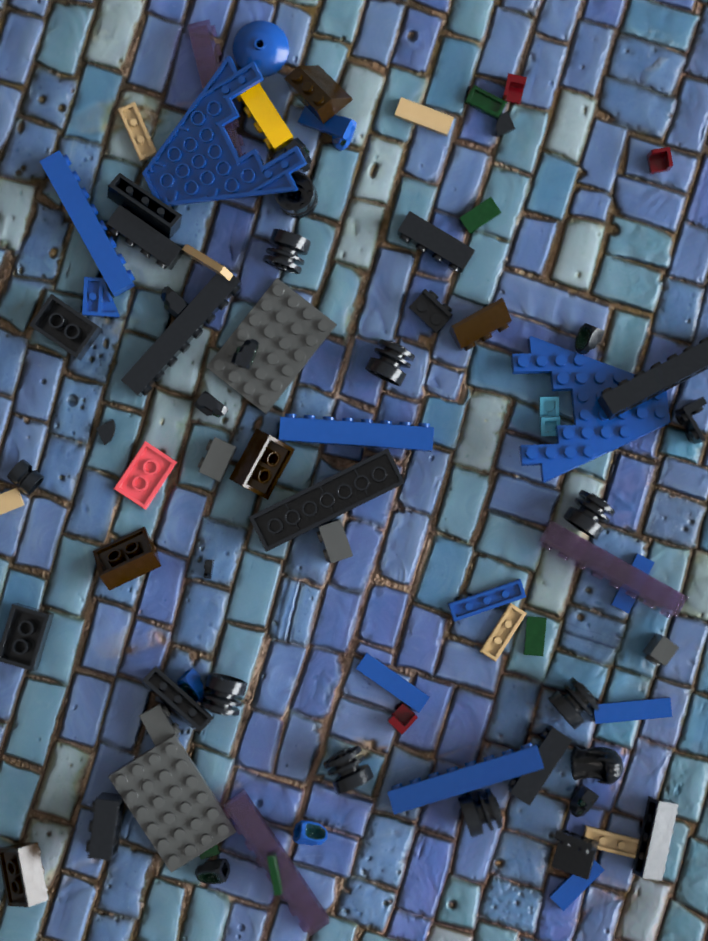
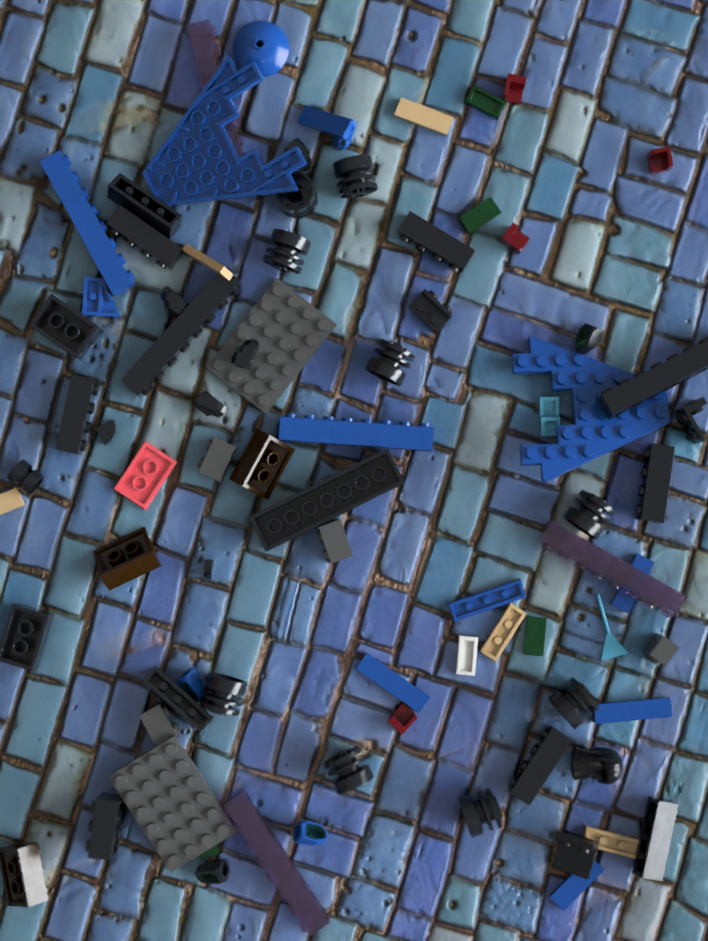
(76, 414): none -> black brick
(137, 131): tan tile -> none
(266, 118): yellow brick -> none
(274, 873): dark green tile -> none
(317, 91): dark brown slope -> none
(355, 176): none -> black wheel
(466, 655): none -> white tile
(466, 779): blue brick -> none
(481, 325): dark brown slope -> none
(504, 125): black tile -> none
(514, 239): none -> dark red panel
(582, 801): black rock -> none
(611, 645): none -> medium azure piece
(655, 483): none -> black brick

